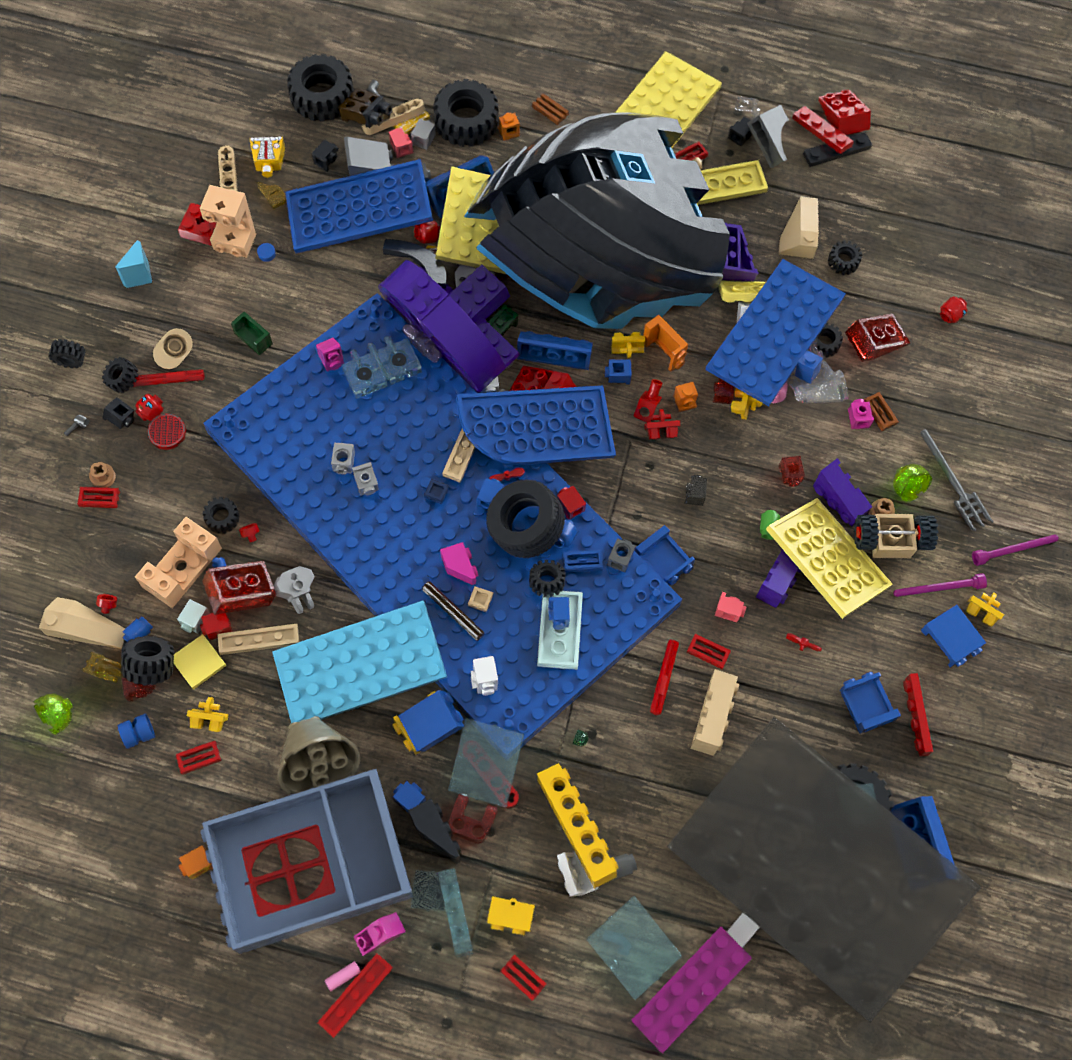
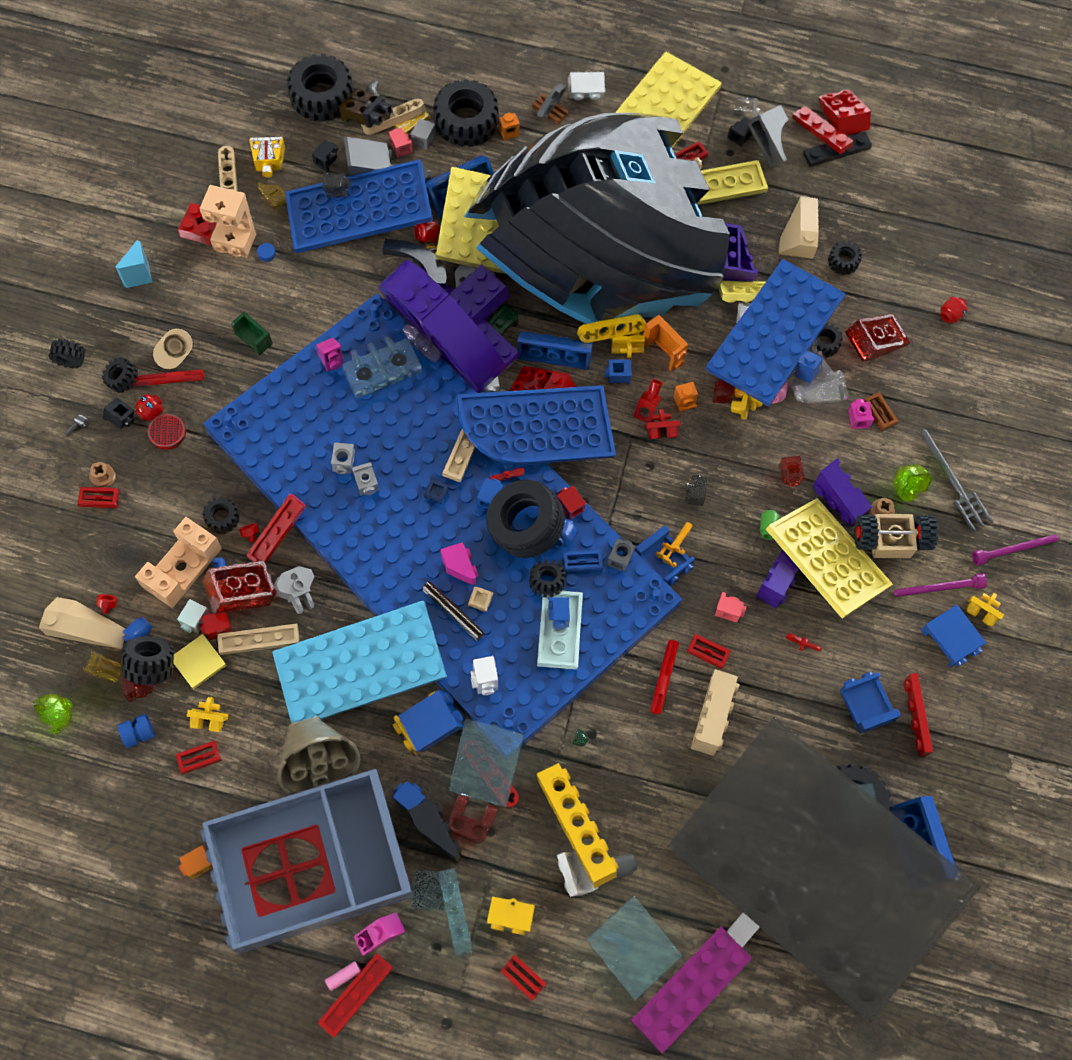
(276, 529): none -> red plate
(336, 185): none -> clear smoke brick
(551, 100): none -> dark grey tile
(586, 85): none -> white brick
(611, 331): none -> yellow beam
(674, 547): none -> light orange piece

